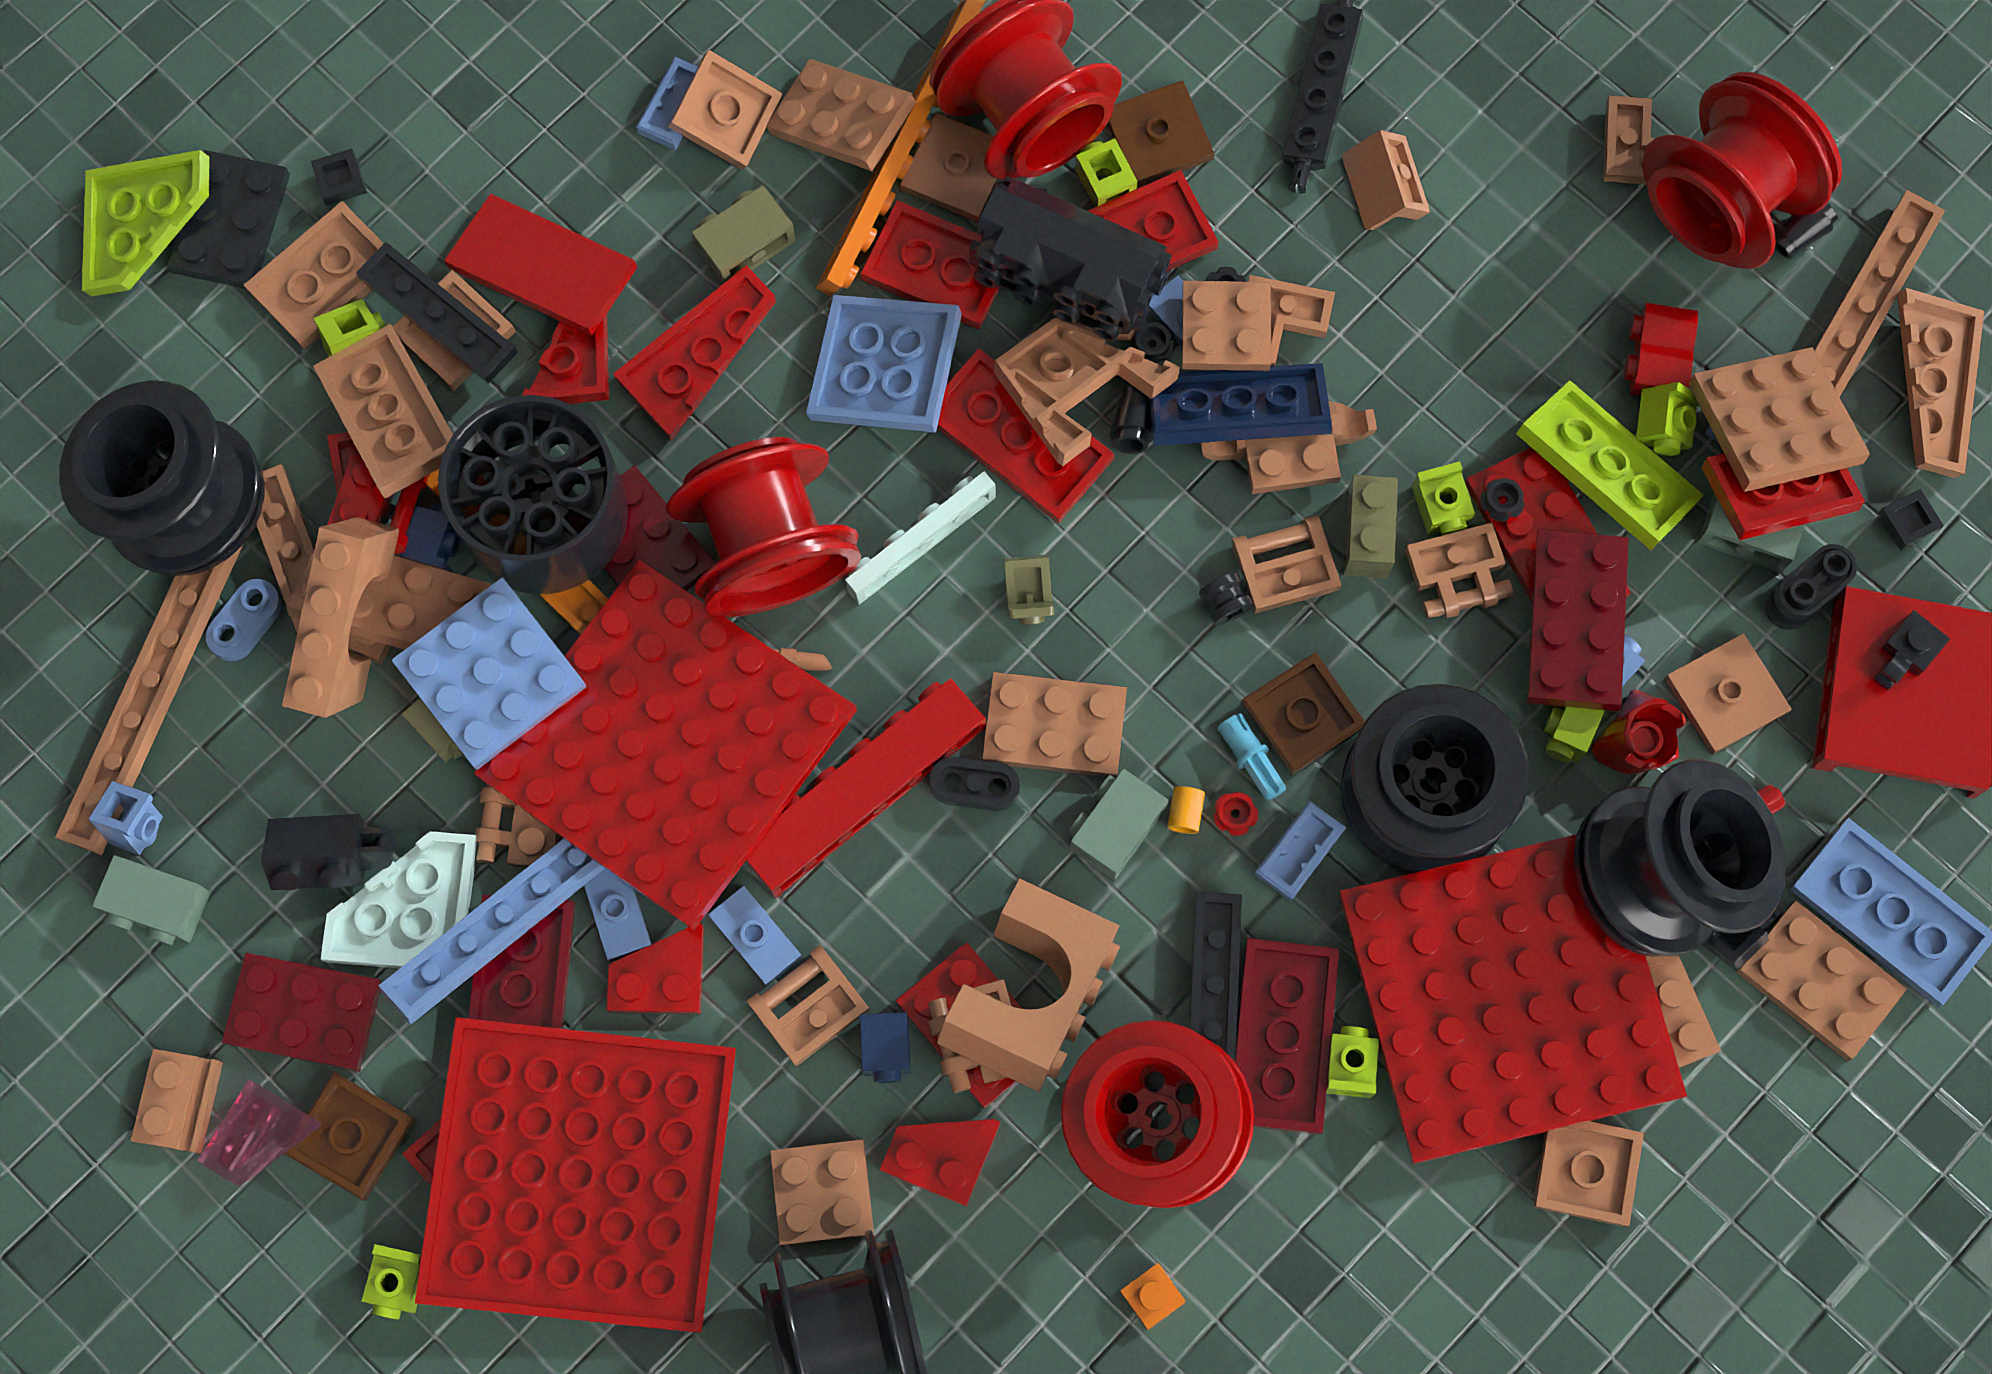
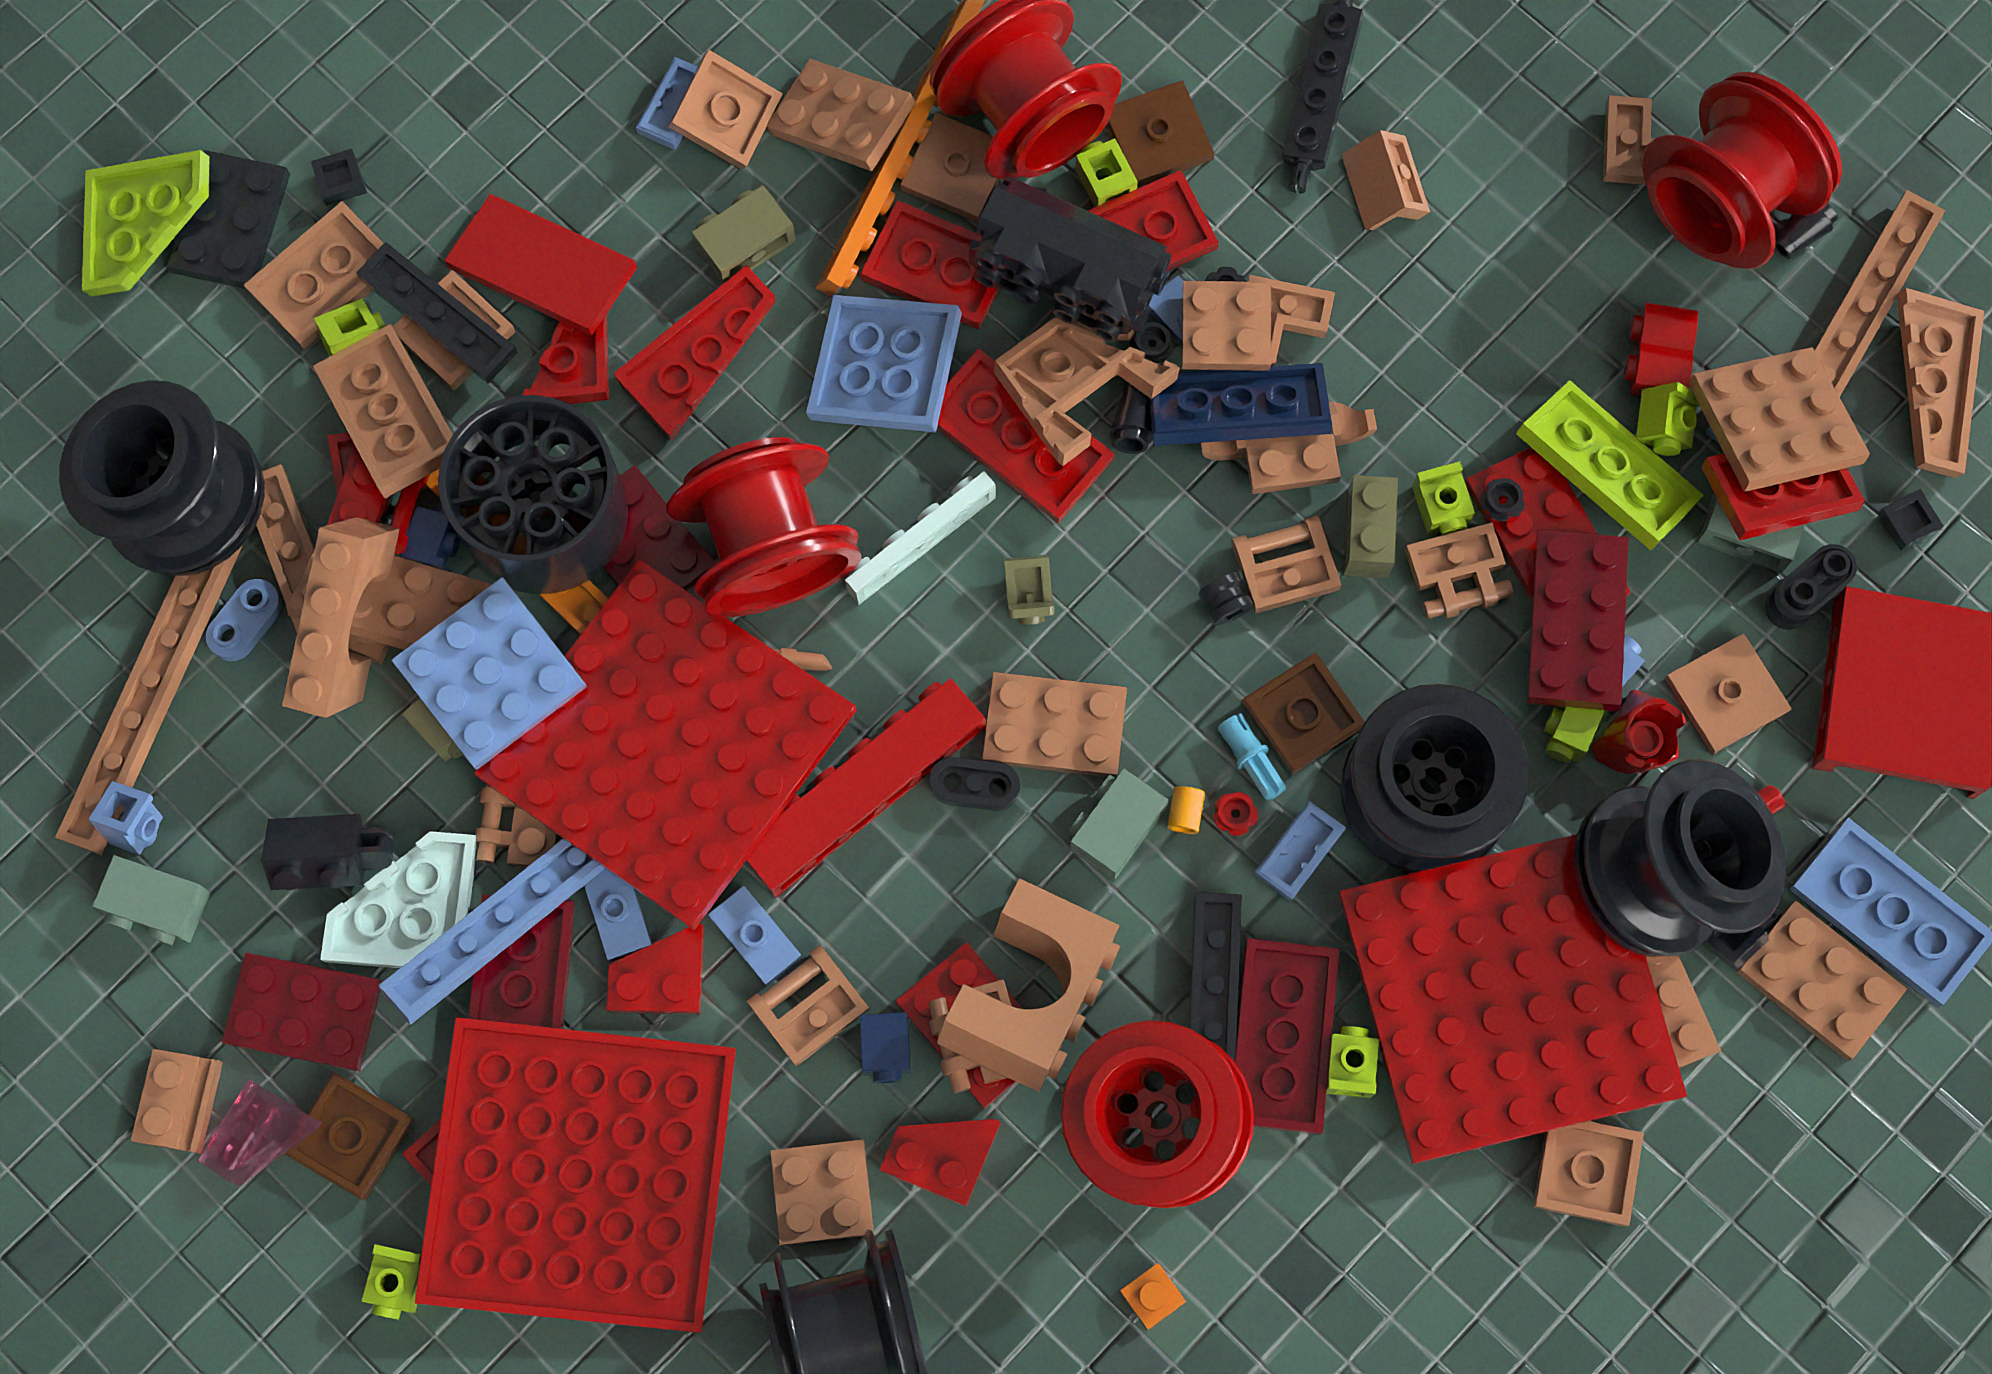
(1912, 648): black plate -> none

